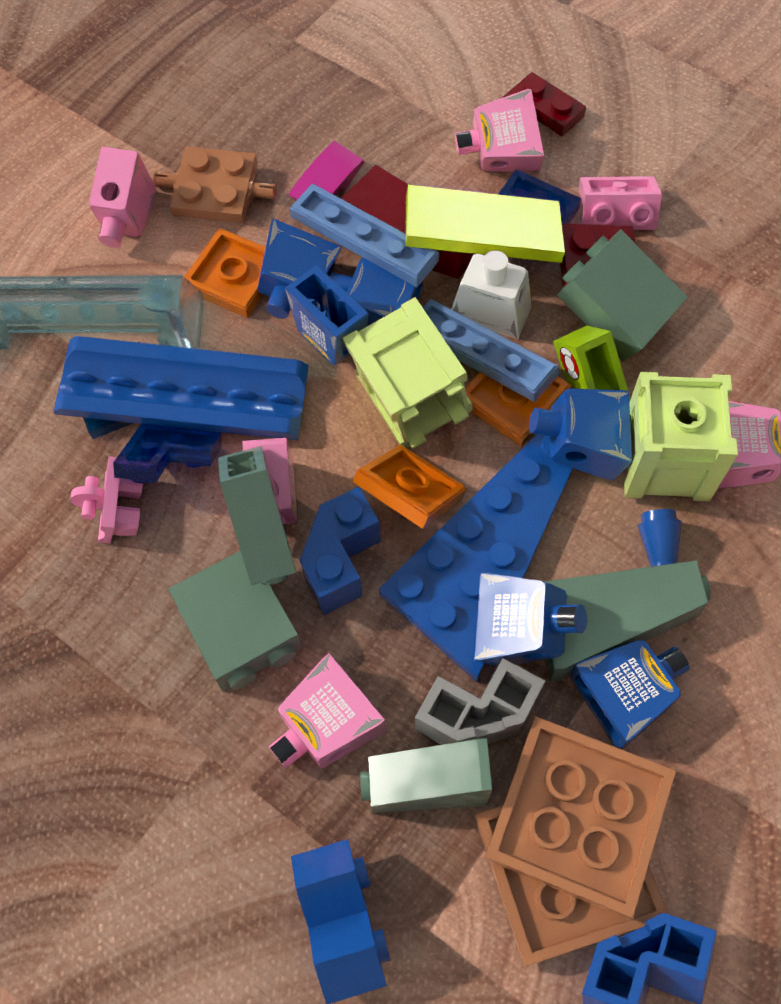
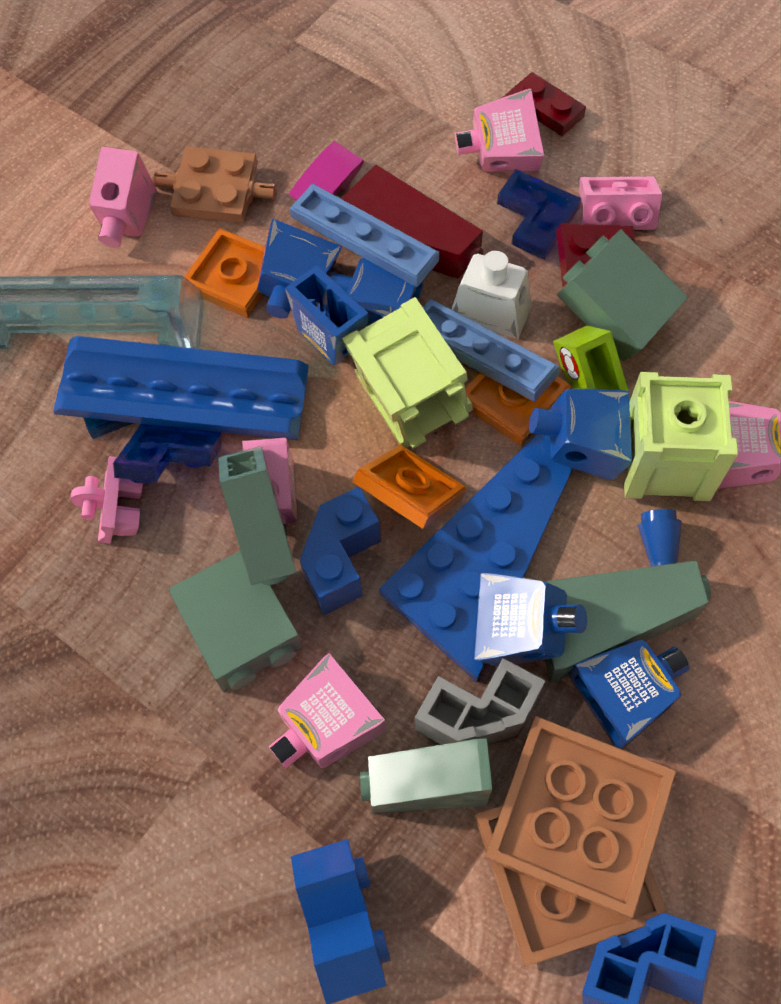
(483, 223): neon yellow tile -> none

